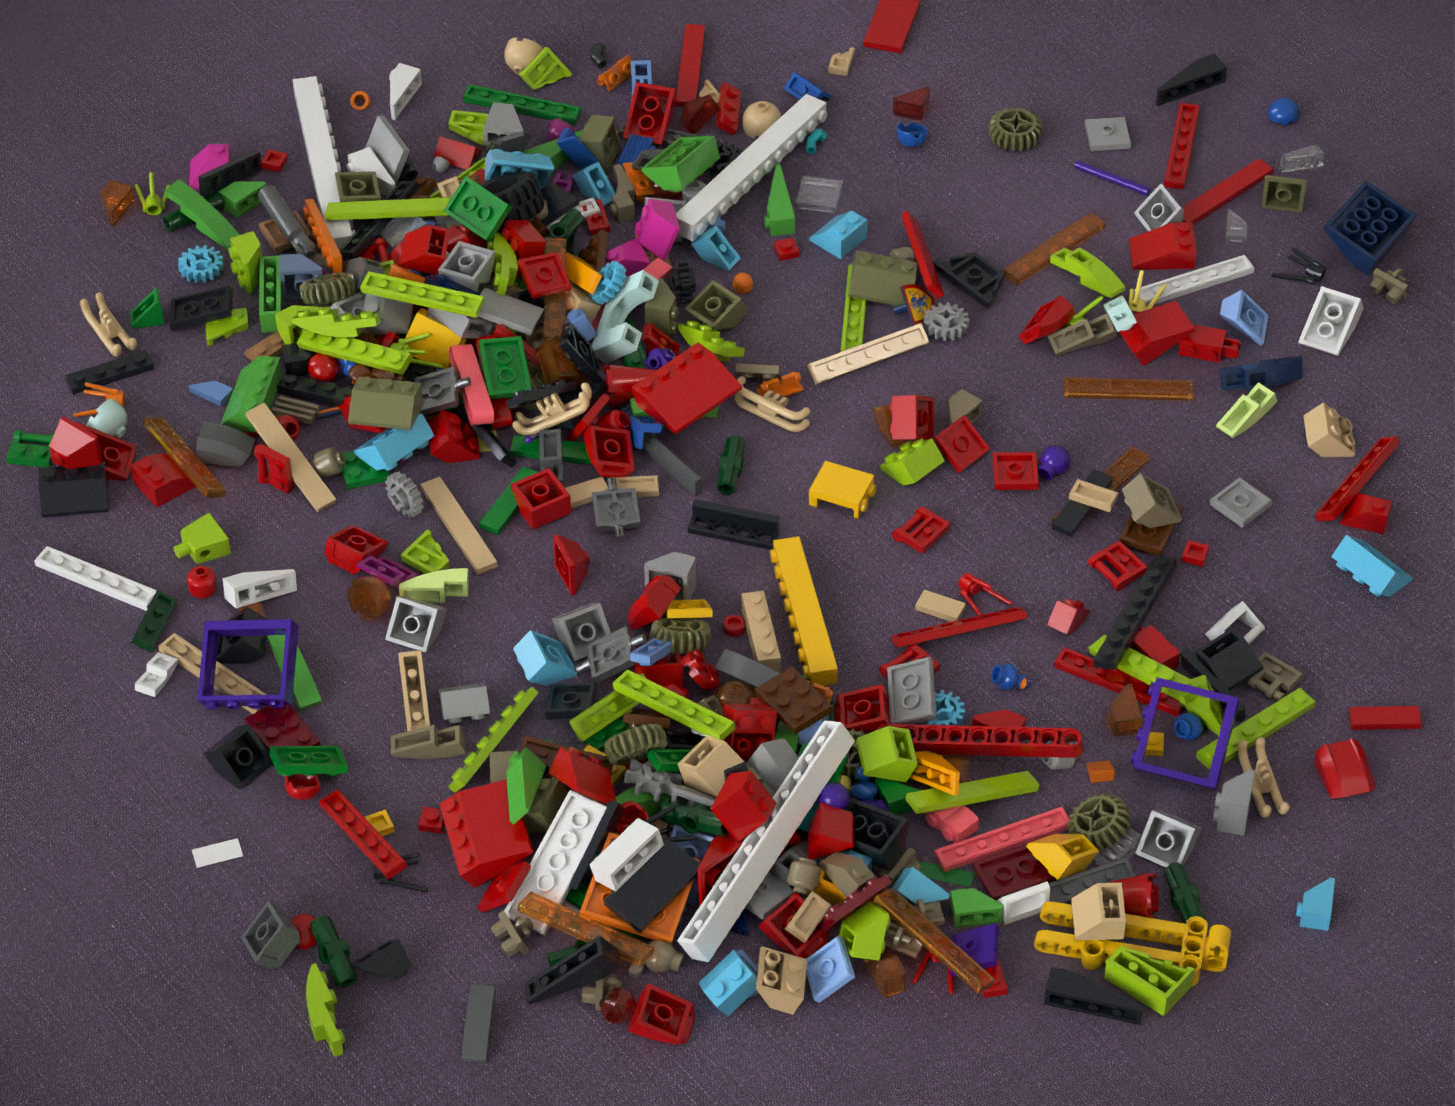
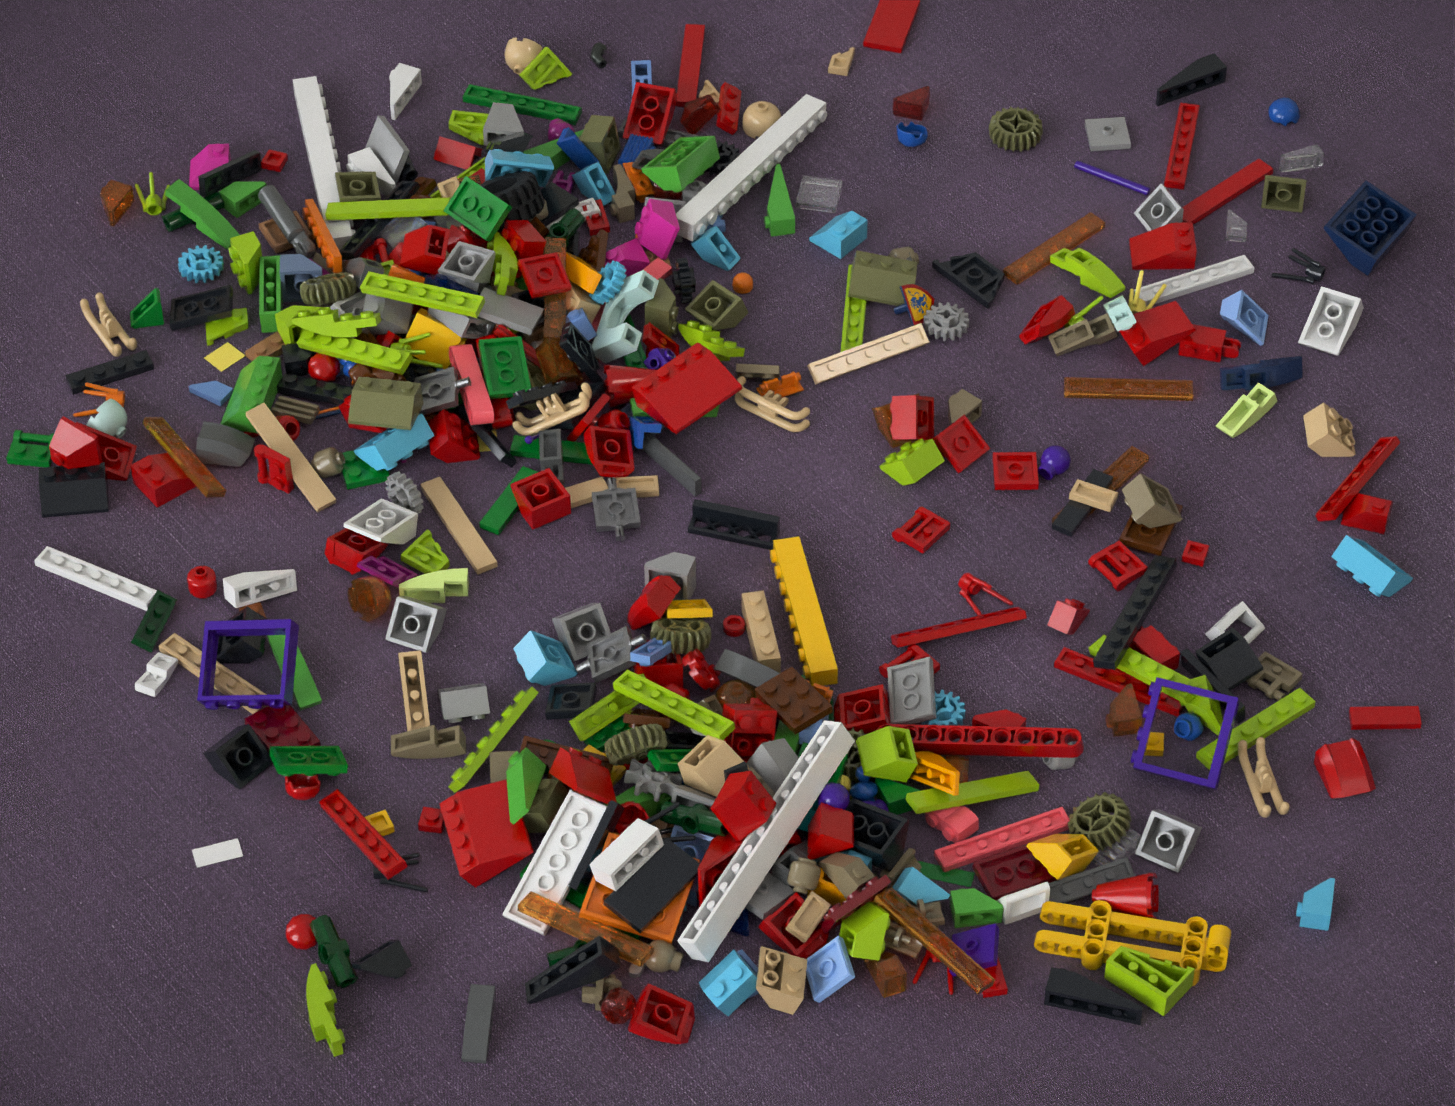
(203, 540): lime torso -> none
(224, 356): none -> light yellow sticker
(270, 937): dark grey slope -> none
(360, 95): orange piece -> none
(385, 523): none -> white slope
(440, 165): light grey hinge -> none
(504, 887): red plate -> none
(515, 942): dark tan hips -> none
(570, 562): red slope -> none
(616, 74): orange hinge -> none
(730, 465): dark green piece -> none
(786, 249): red plate -> none
(800, 86): blue panel -> none
(811, 141): teal arm -> none
(842, 487): yellow panel -> none
(922, 255): red tile -> none
(940, 606): tan tile -> none
(1007, 677): blue animal -> none
(1099, 912): tan slope -> none
(1100, 771): orange slope -> none
(1183, 893): dark green piece -> none
(1234, 804): light grey slope -> none
(1241, 502): light grey plate -> none
(1391, 281): dark tan hips -> none

